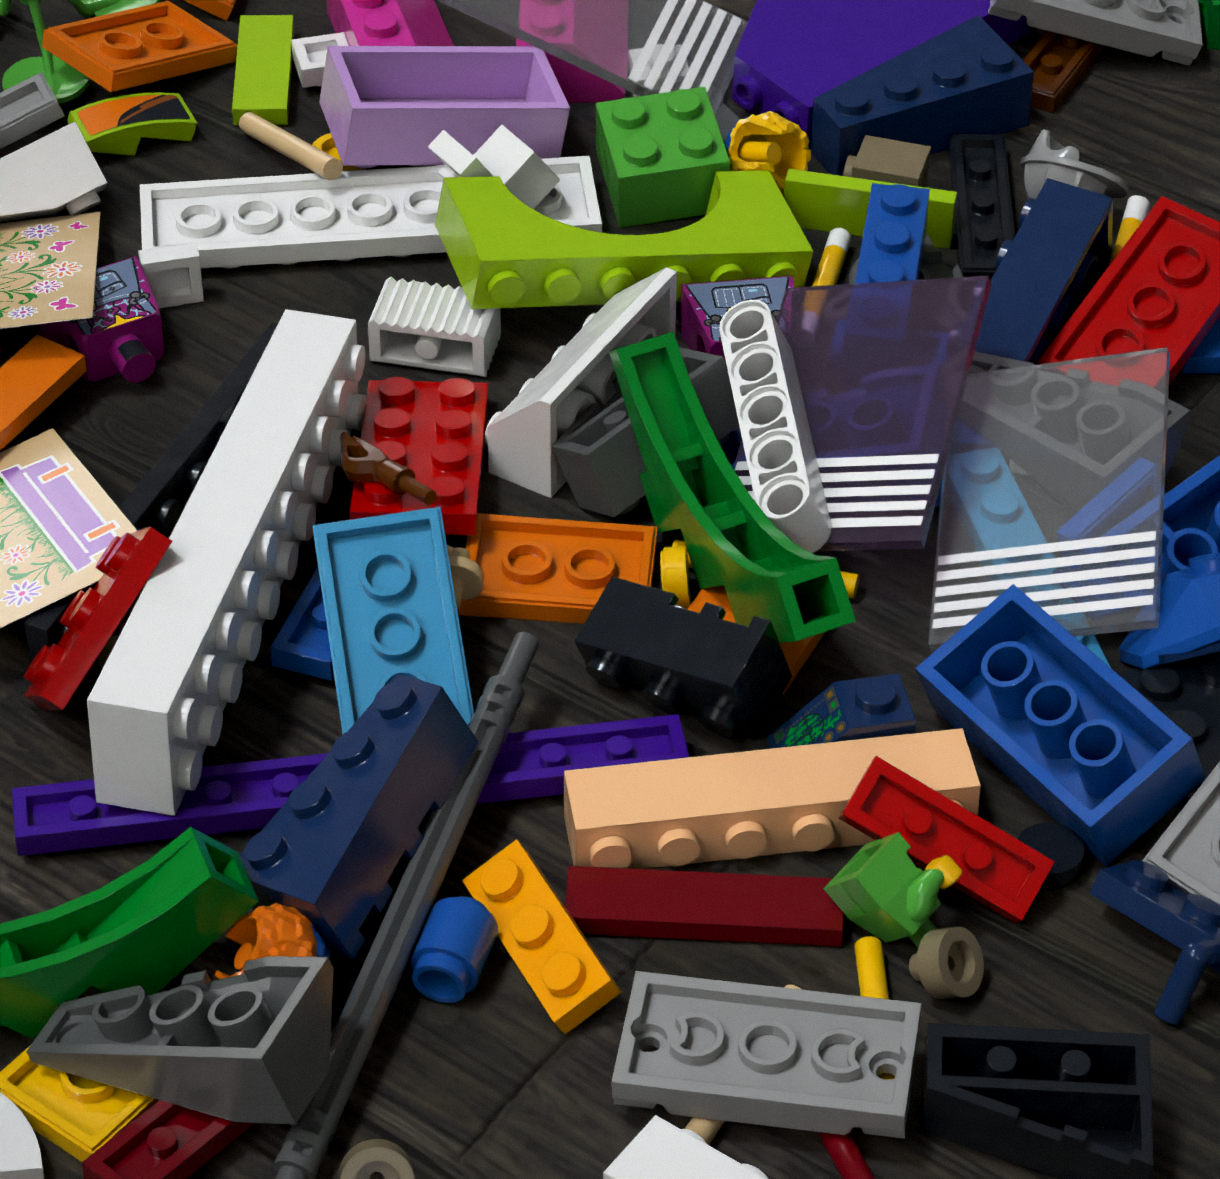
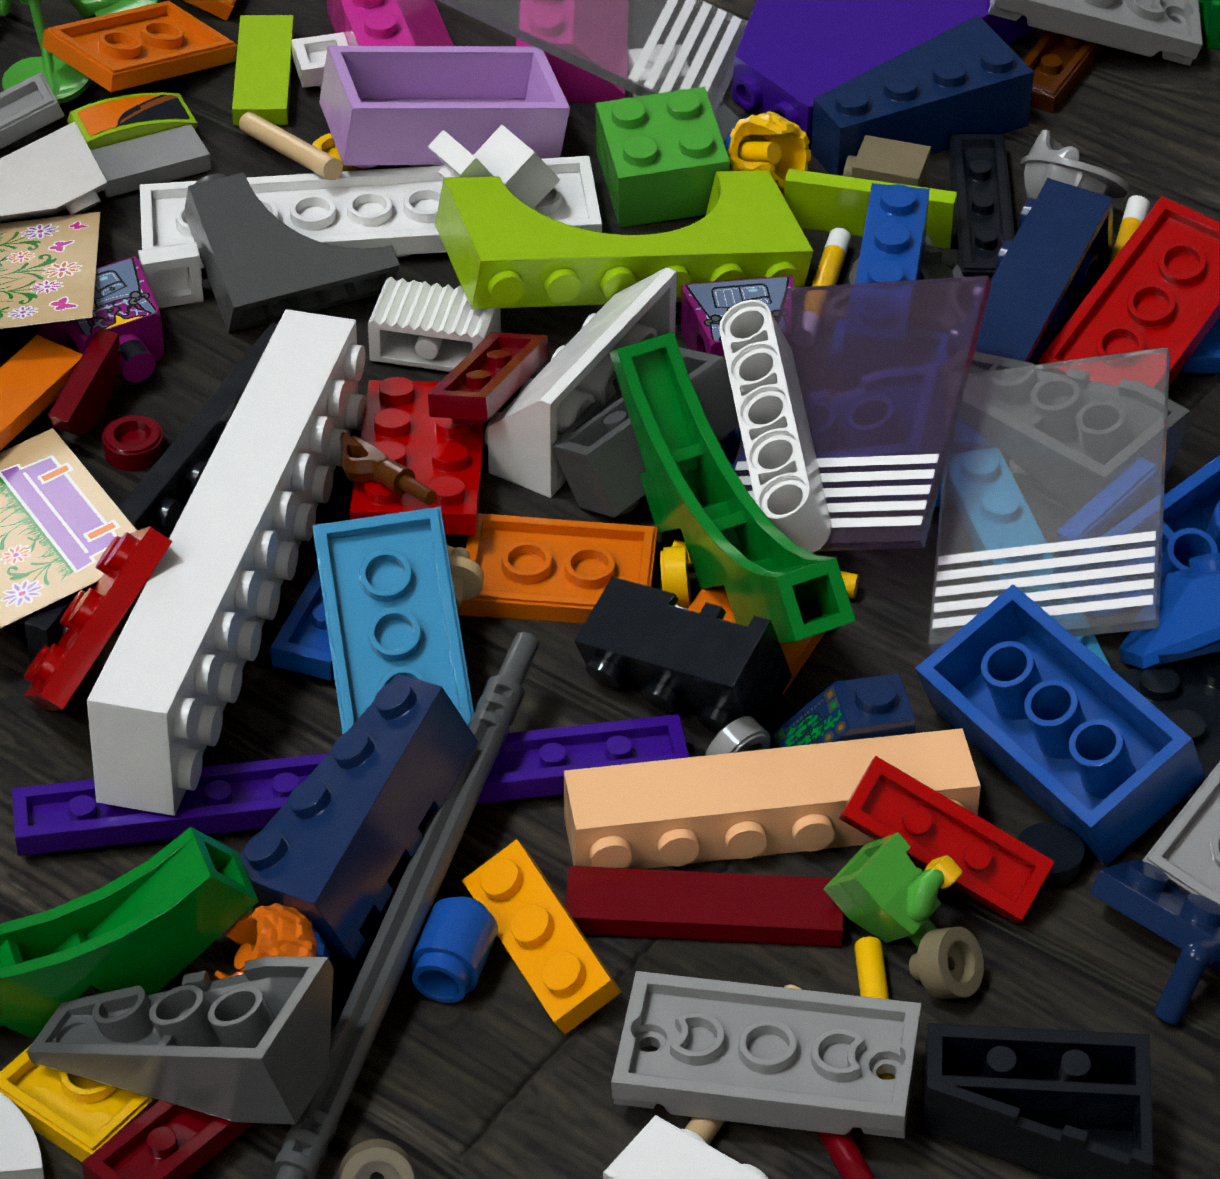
(89, 386): none -> dark red tile
(133, 443): none -> dark red tile
(152, 160): none -> light grey tile
(267, 267): none -> dark grey arch
(487, 377): none -> dark red plate
(740, 736): none -> light grey tile

